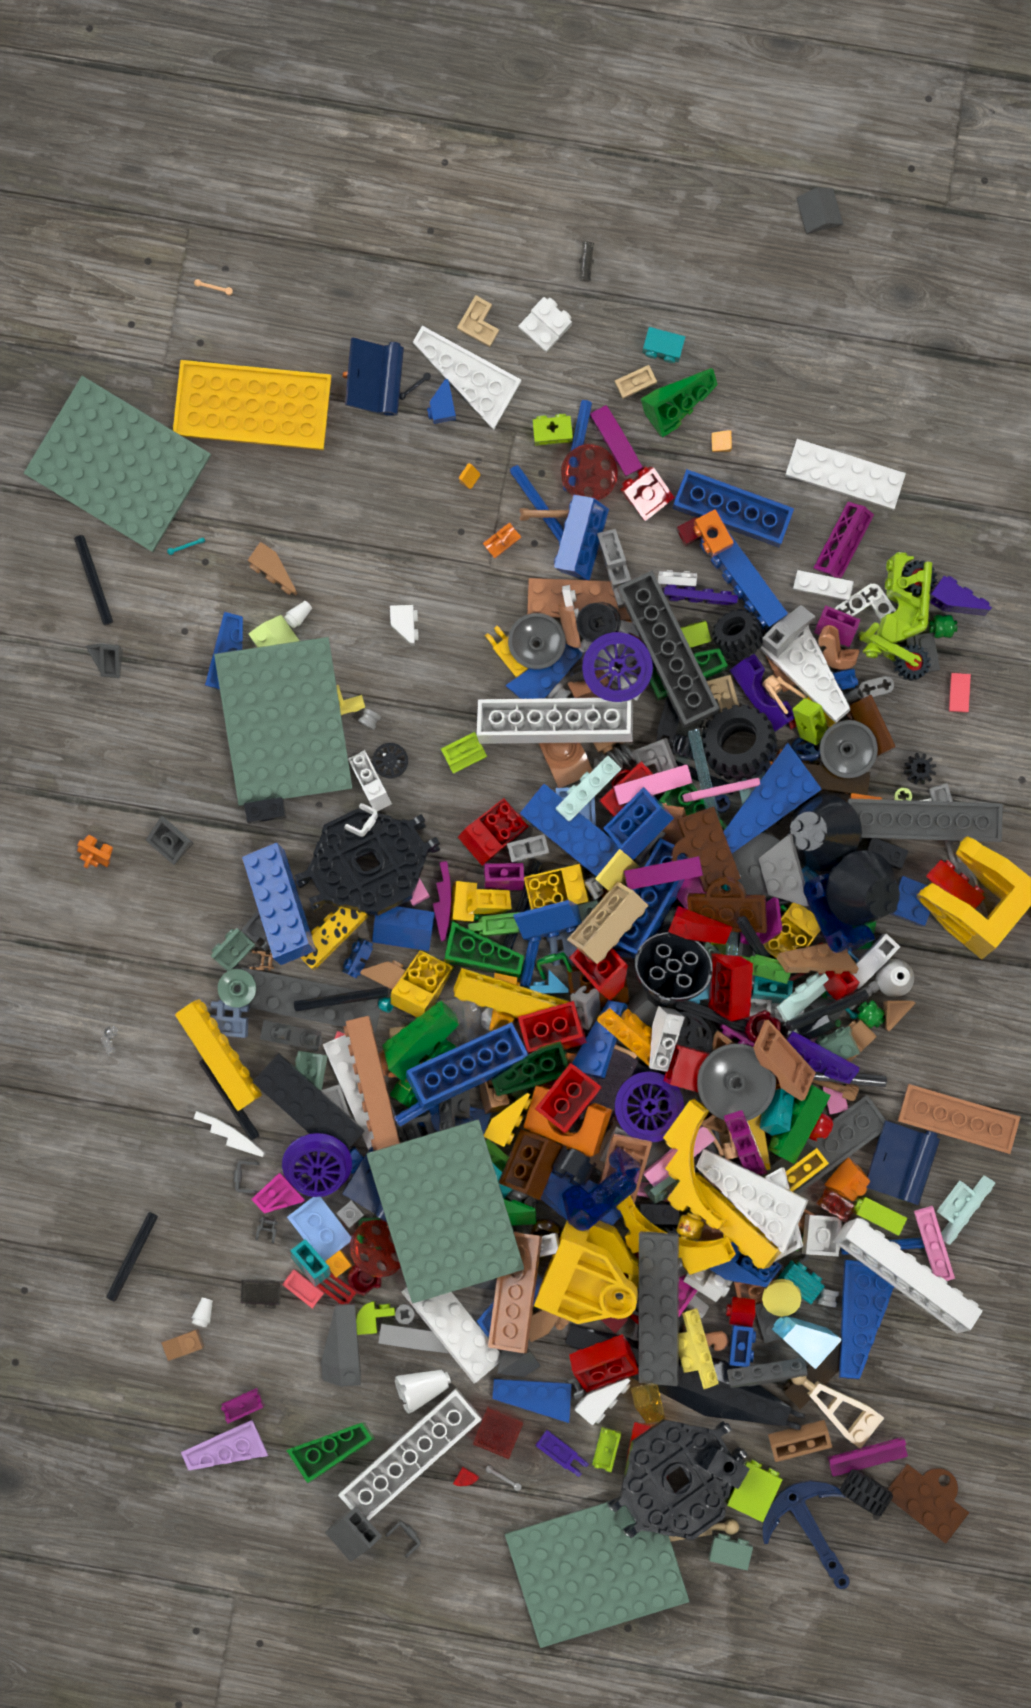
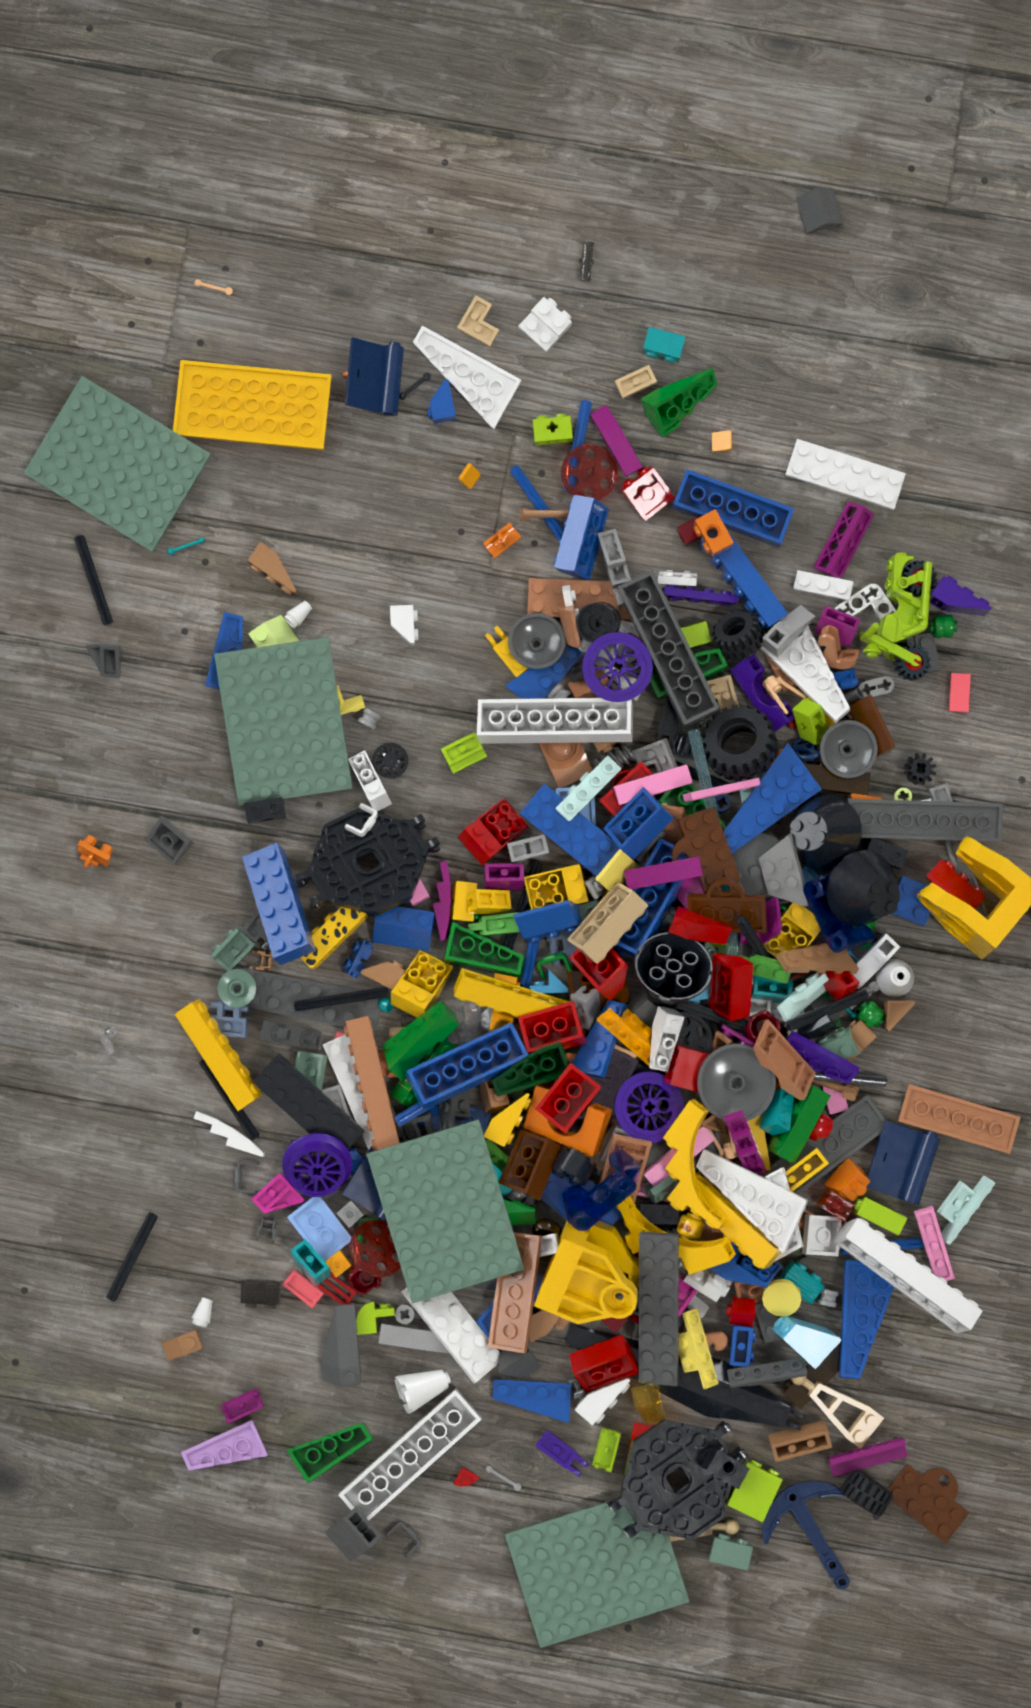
(498, 1432): clear red brick -> none

